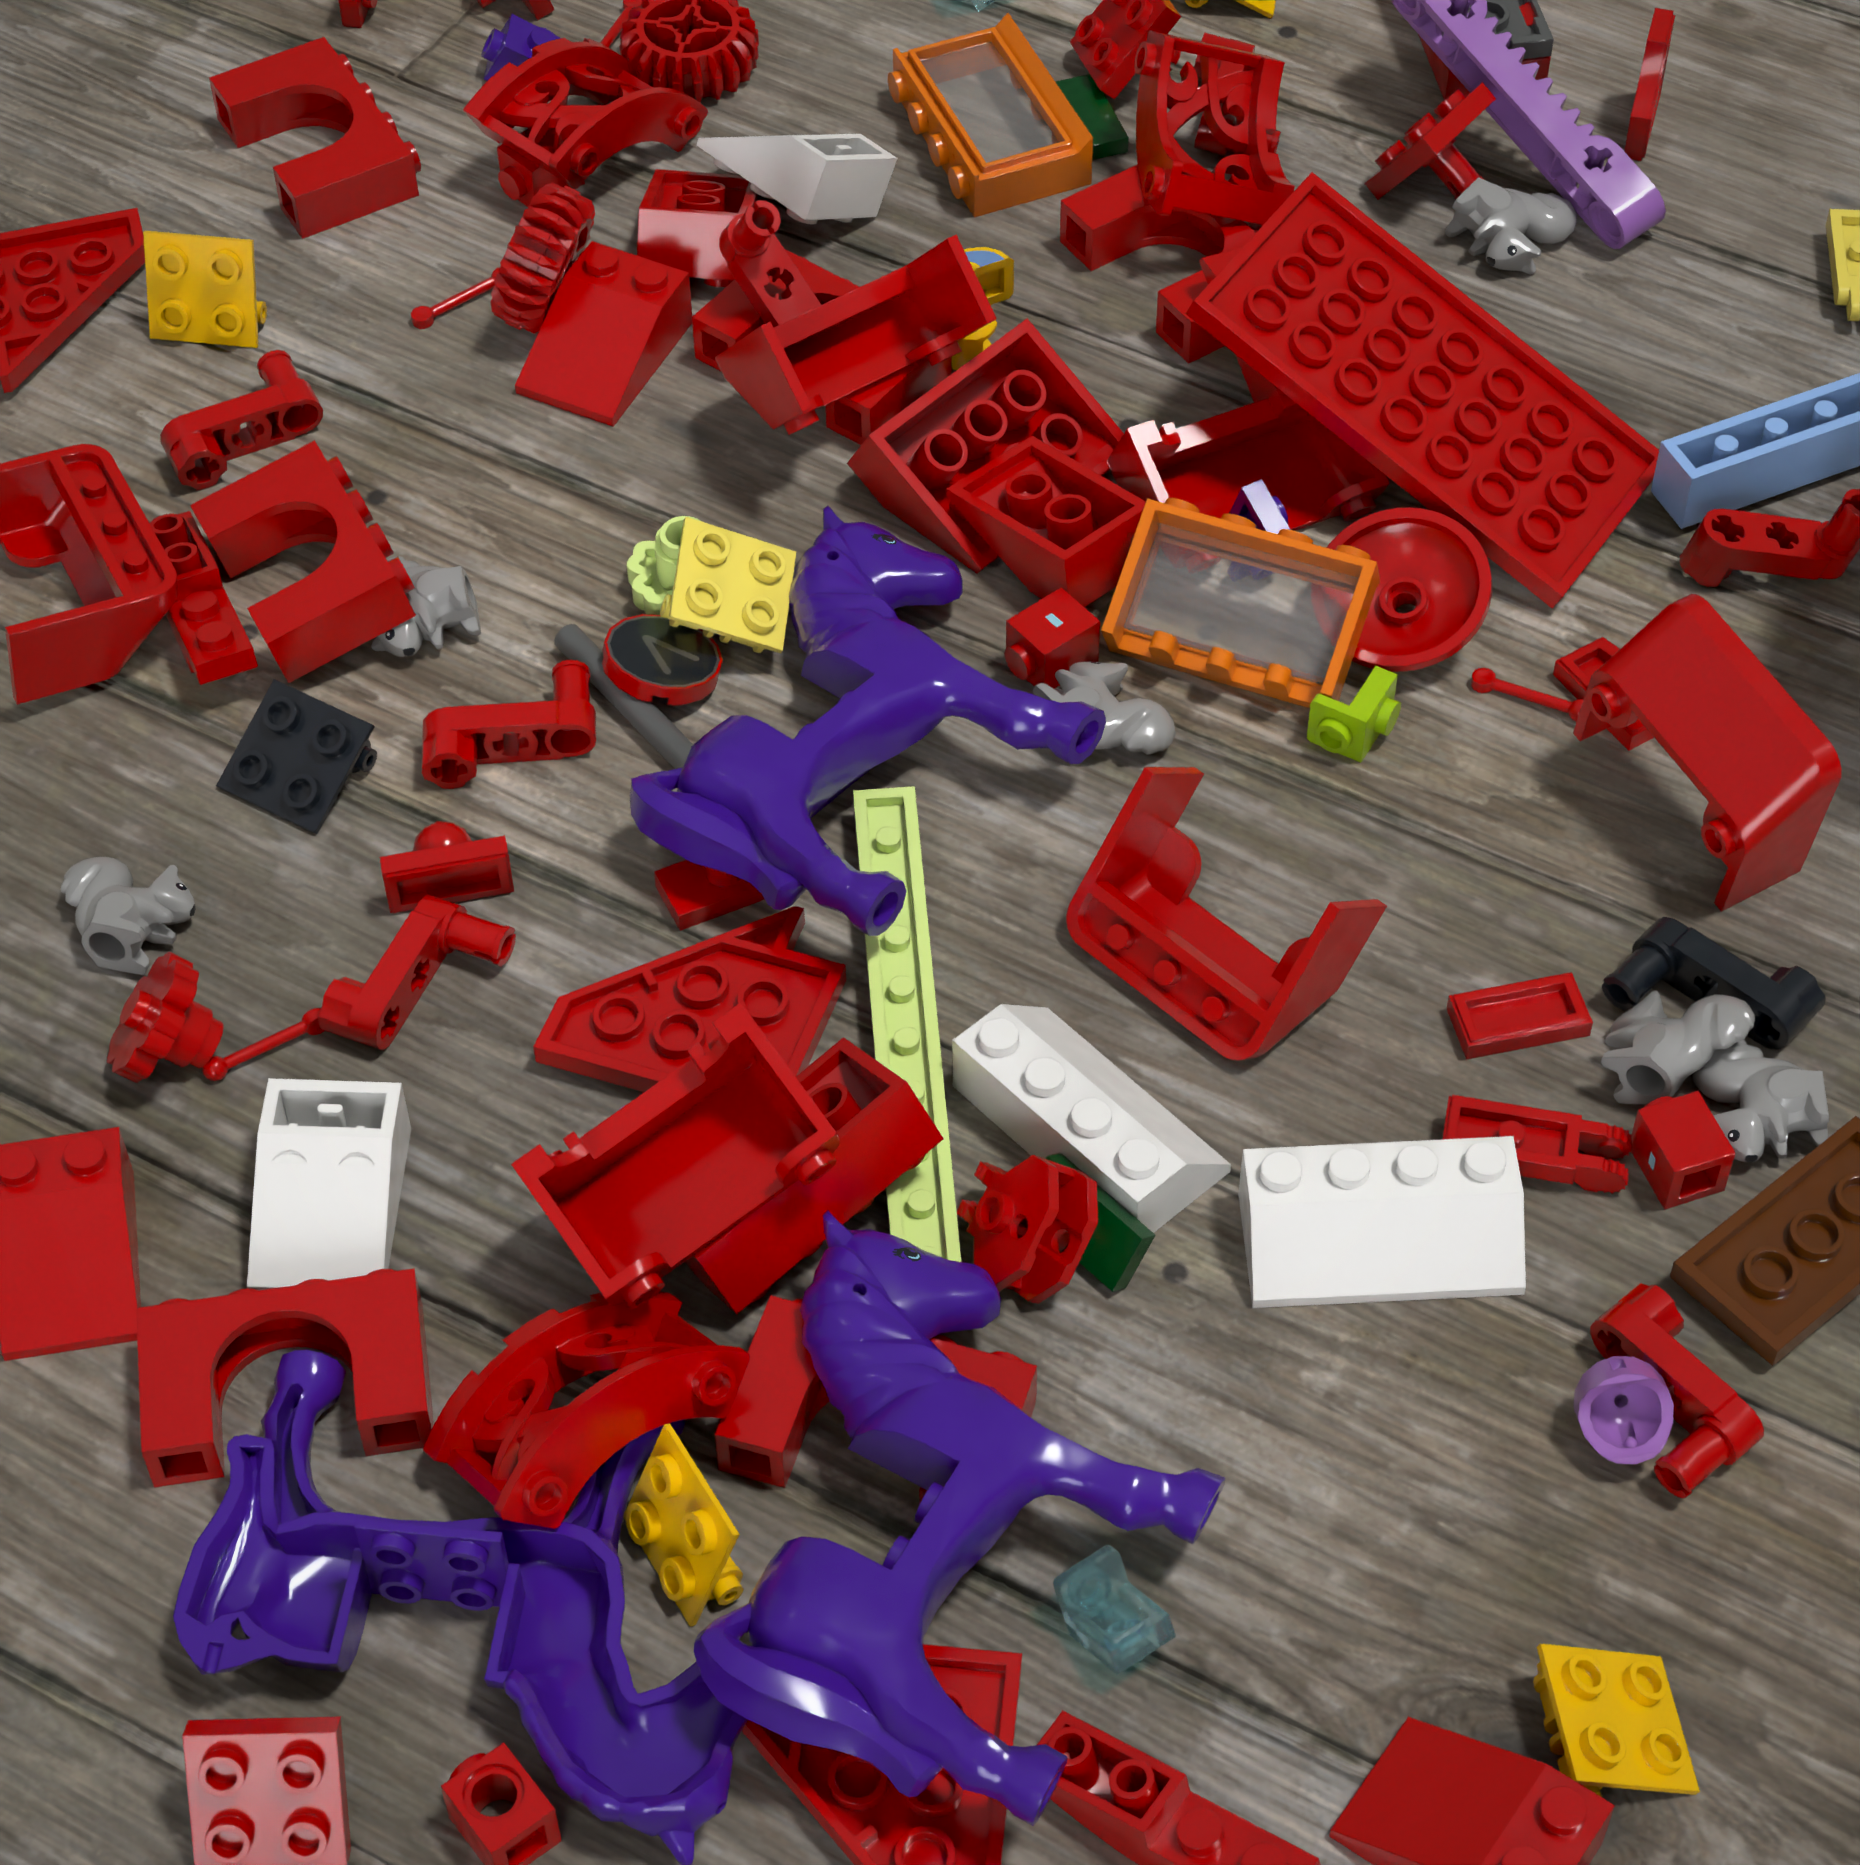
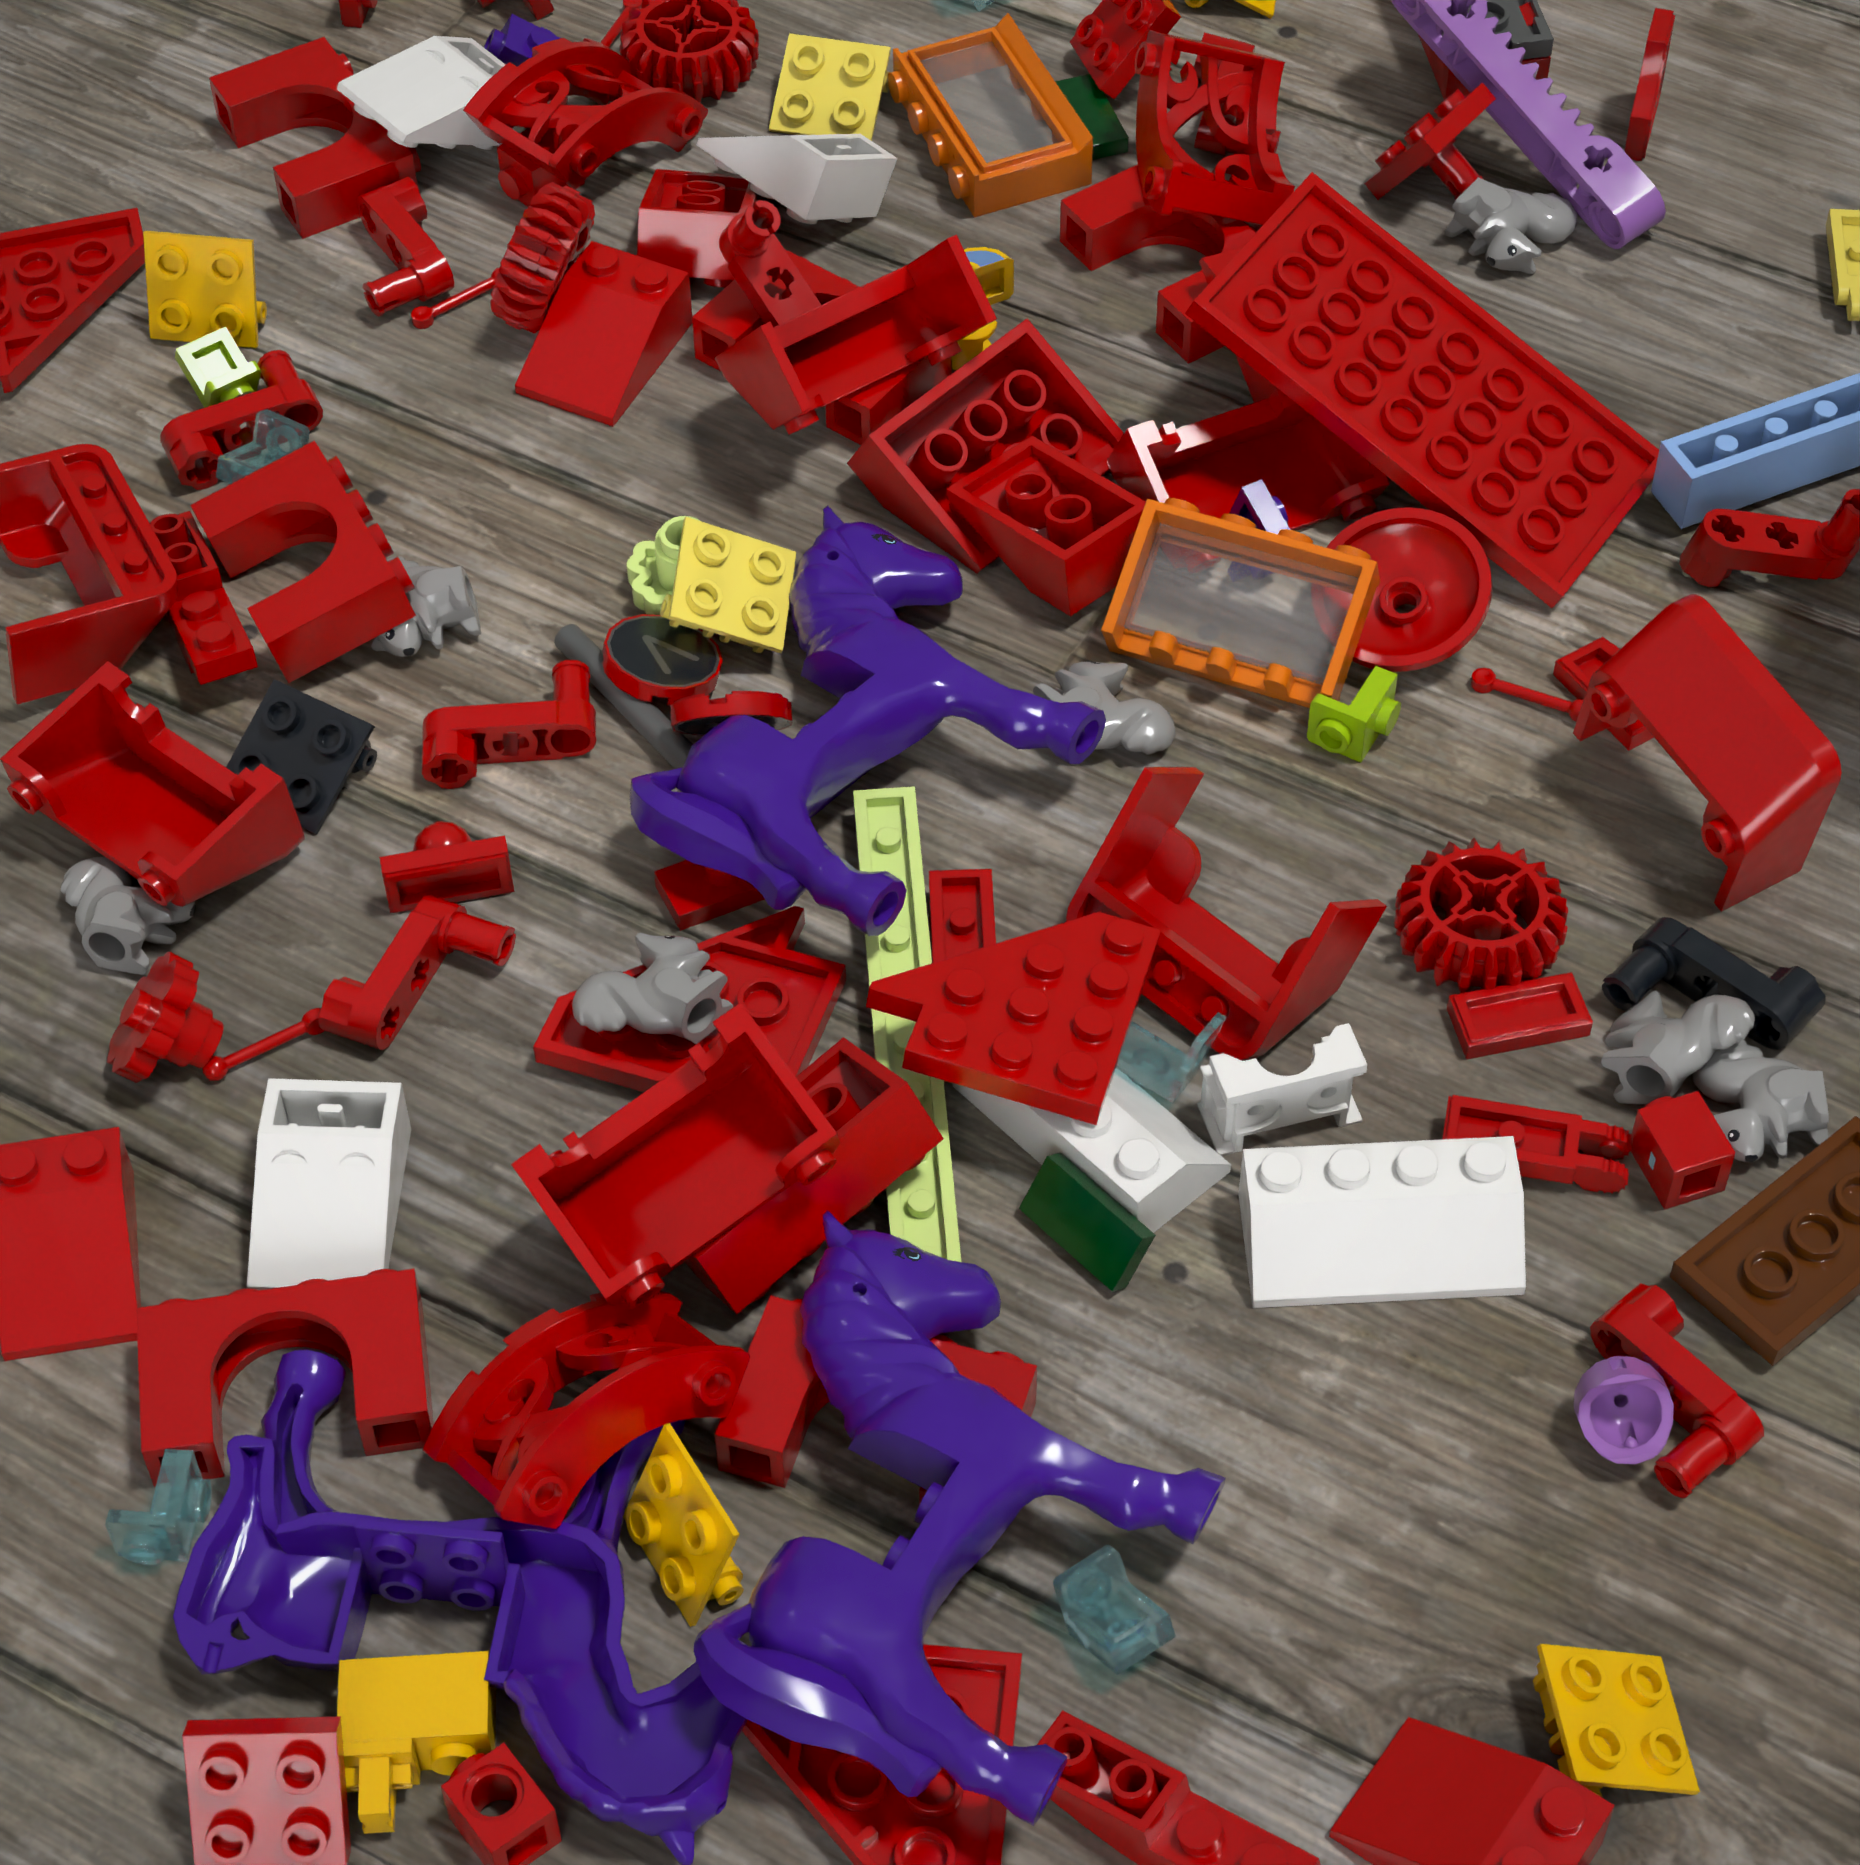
(149, 795): none -> red windscreen
(176, 1507): none -> clear light blue bracket
(217, 368): none -> bracket
(272, 439): none -> clear light blue bracket
(392, 221): none -> red beam
(409, 1719): none -> yellow hinge
(424, 92): none -> white slope
(663, 1000): none -> light grey animal
(699, 714): none -> red tile
(829, 87): none -> light yellow hinge
(961, 911): none -> red hinge
(1028, 1014): none -> red wing
(1028, 1221): red hinge -> none
(1051, 638): red brick -> none
(1161, 1066): none -> clear light blue bracket
(1247, 1099): none -> white piece
(1480, 935): none -> red gear

